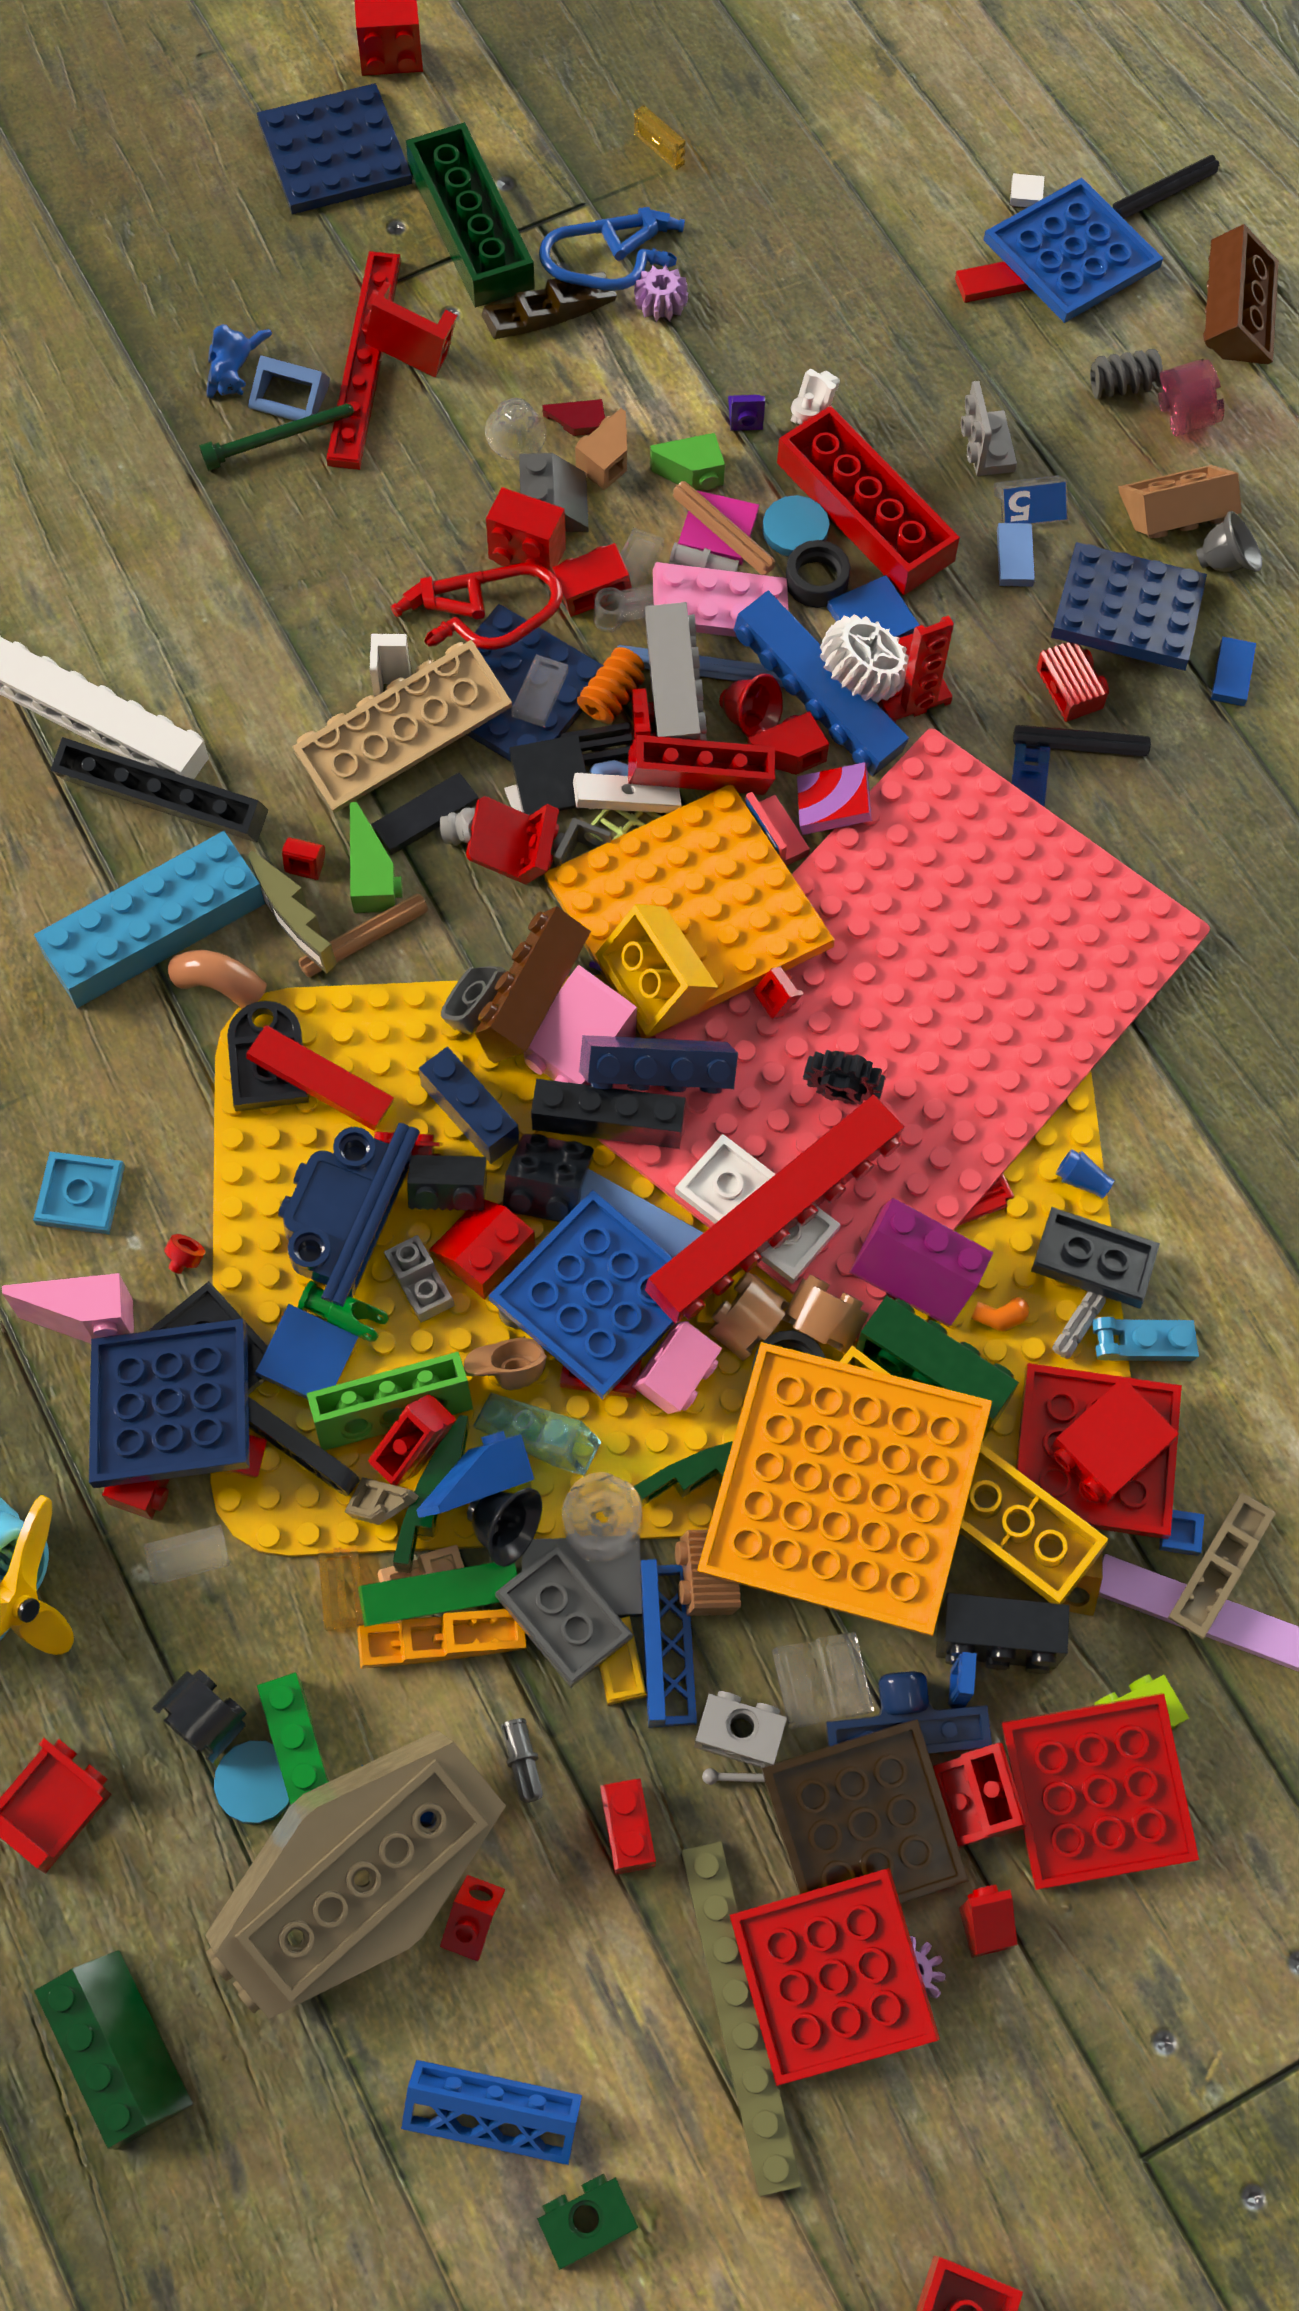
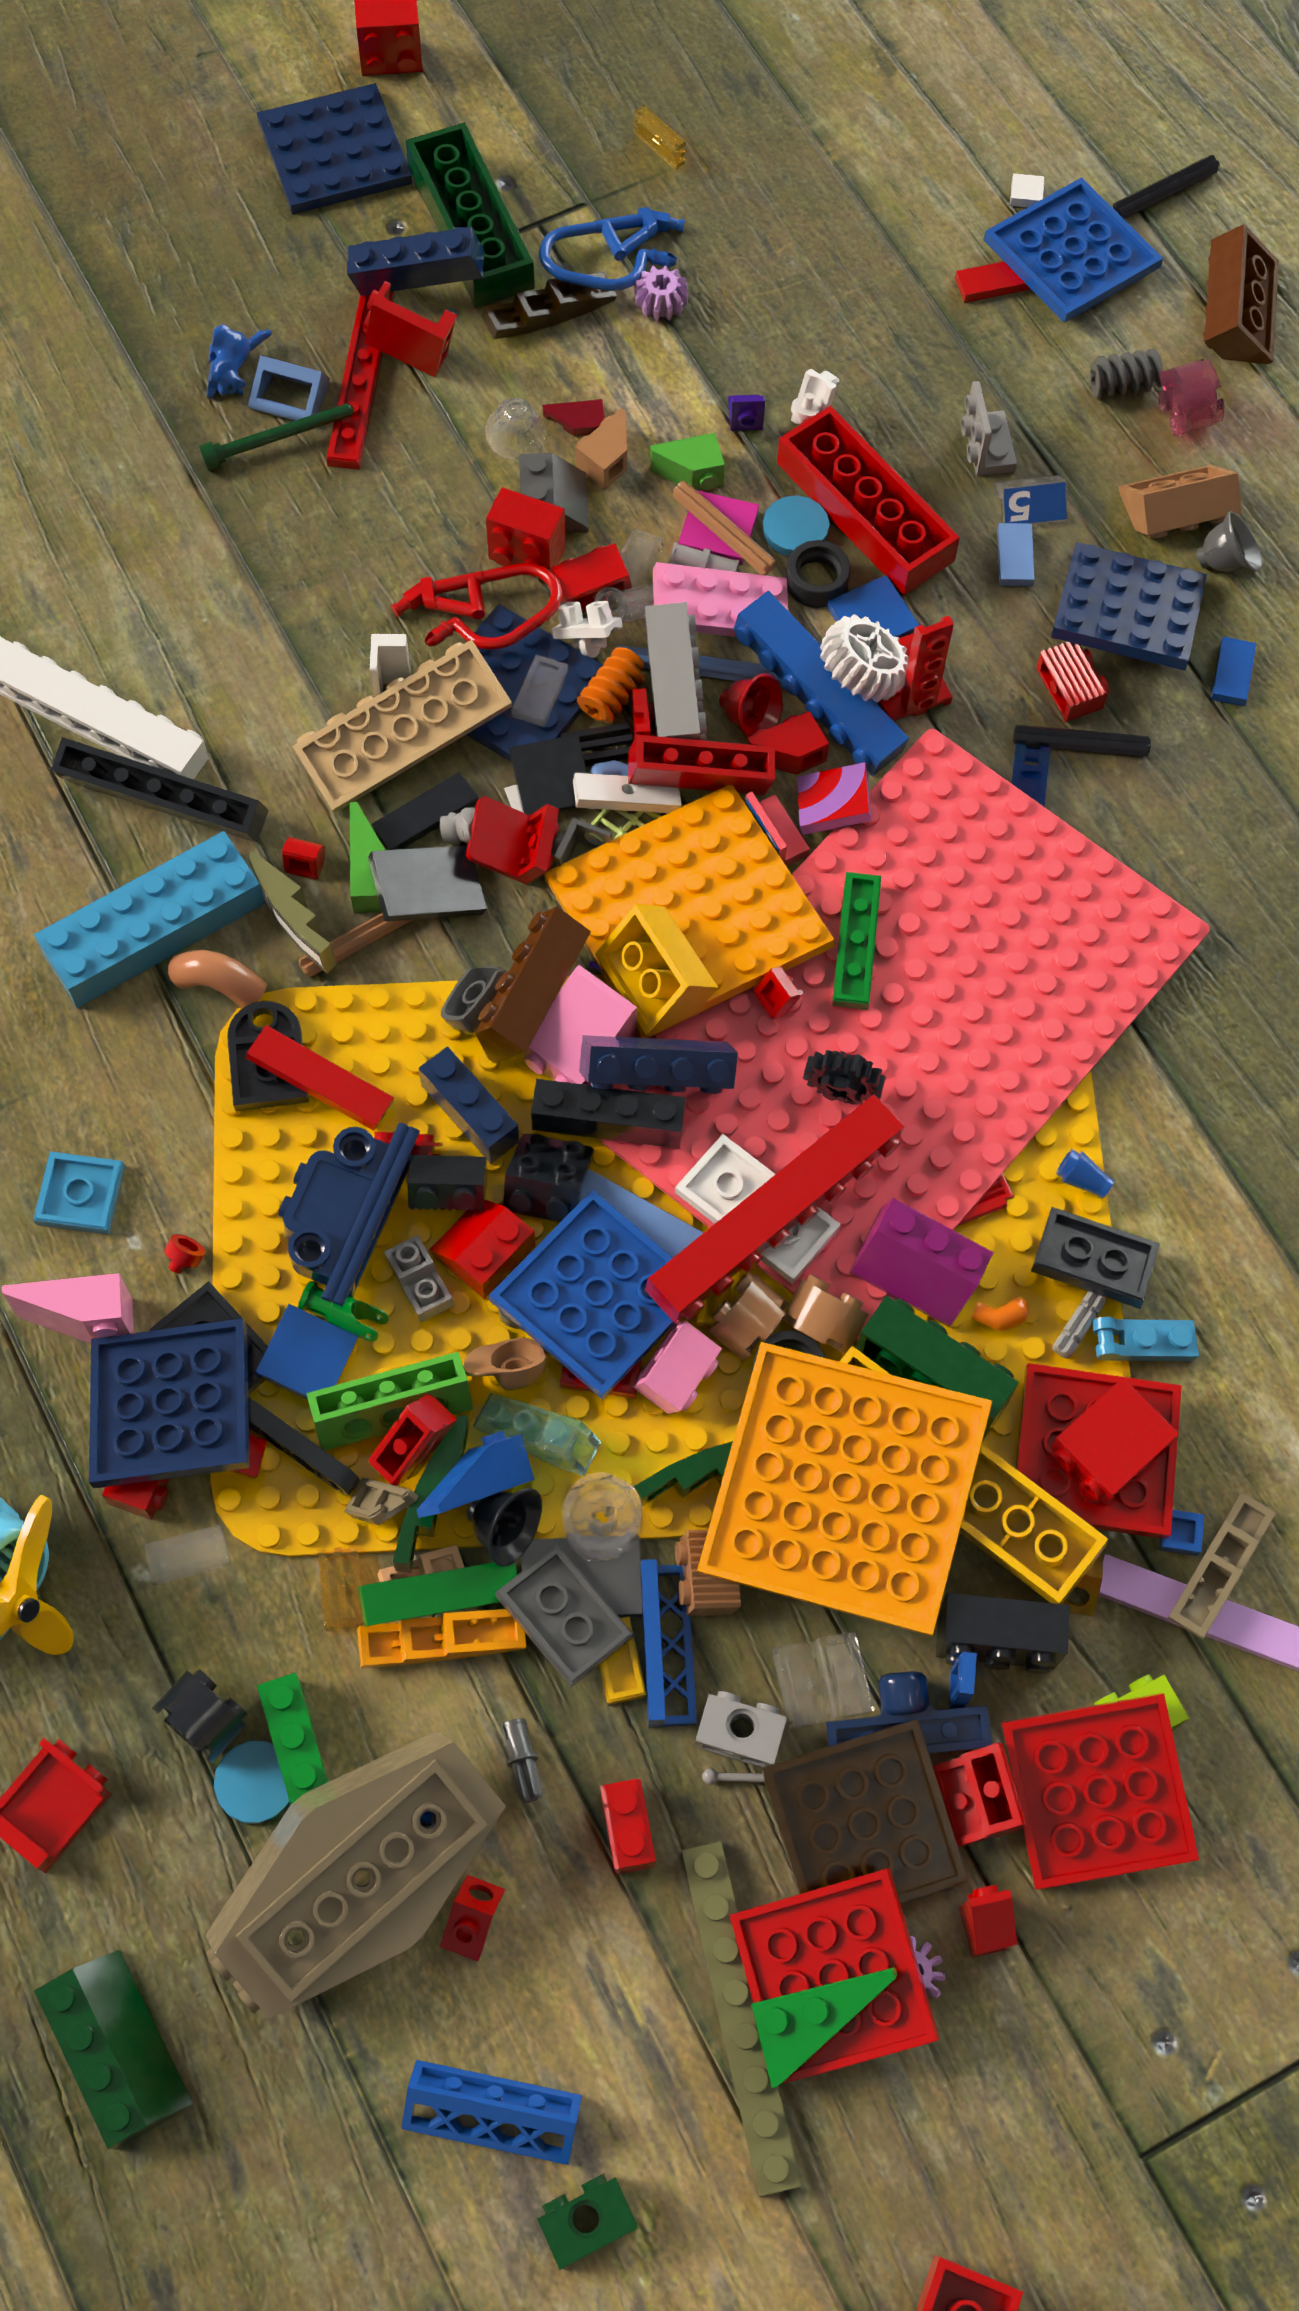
(416, 260): none -> dark blue brick
(426, 883): none -> tile
(588, 632): none -> white hips
(802, 2022): none -> green wing
(856, 941): none -> green tile

